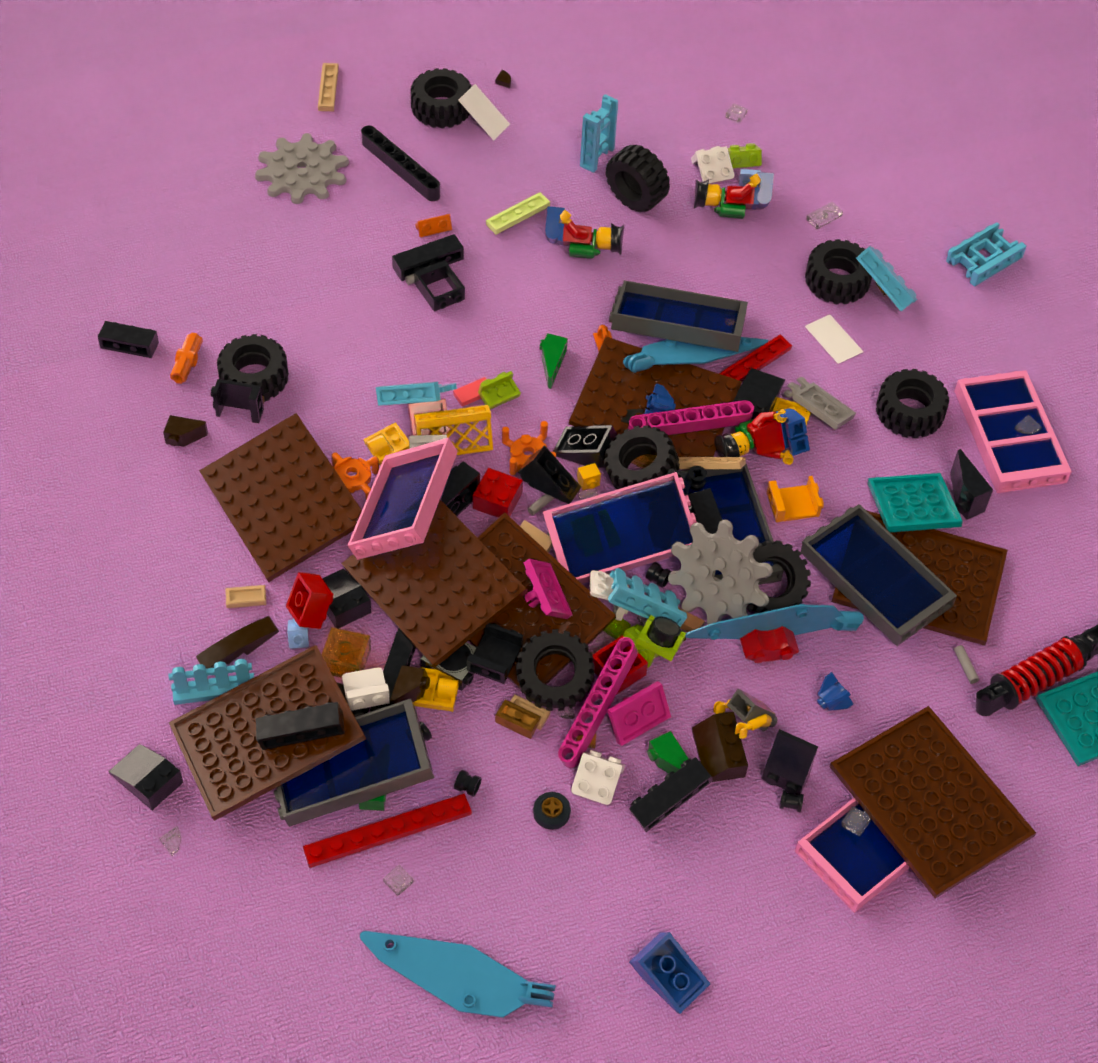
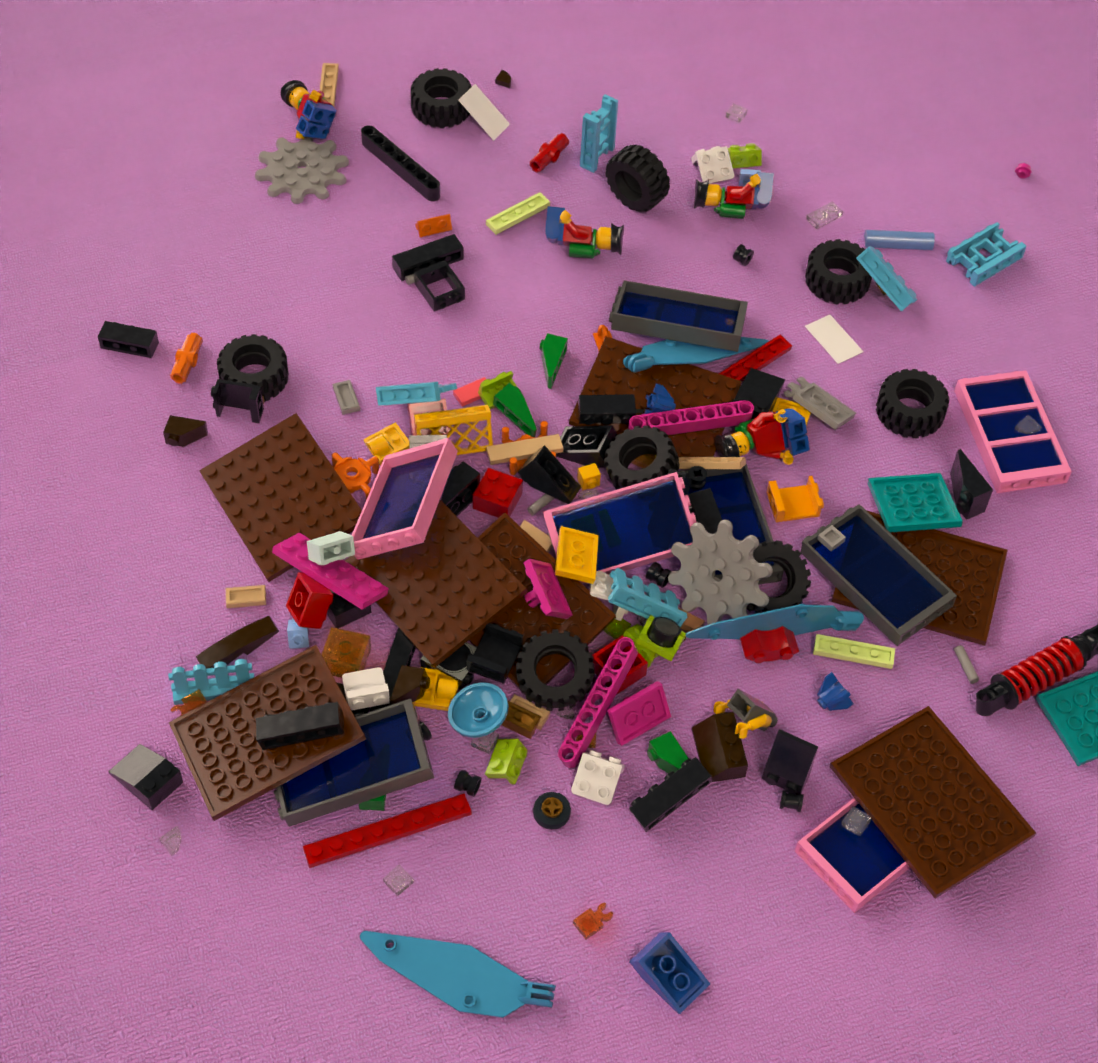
(190, 702): none -> clear orange plate
(313, 110): none -> piece
(330, 548): none -> light aqua brick
(337, 575): none -> dark pink plate
(346, 397): none -> light grey tile
(475, 702): none -> dark azure dish
(485, 743): none -> clear plate
(507, 760): none -> lime bracket
(513, 405): none -> green slope
(522, 449): none -> tan tile
(549, 152): none -> red piece
(577, 555): none -> yellow plate
(591, 922): none -> clear orange plate
(606, 409): none -> black brick
(743, 254): none -> black wheel
(831, 538): none -> light grey tile
(854, 651): none -> yellowish green plate
(899, 239): none -> medium blue brick
(1023, 170): none -> dark pink plate

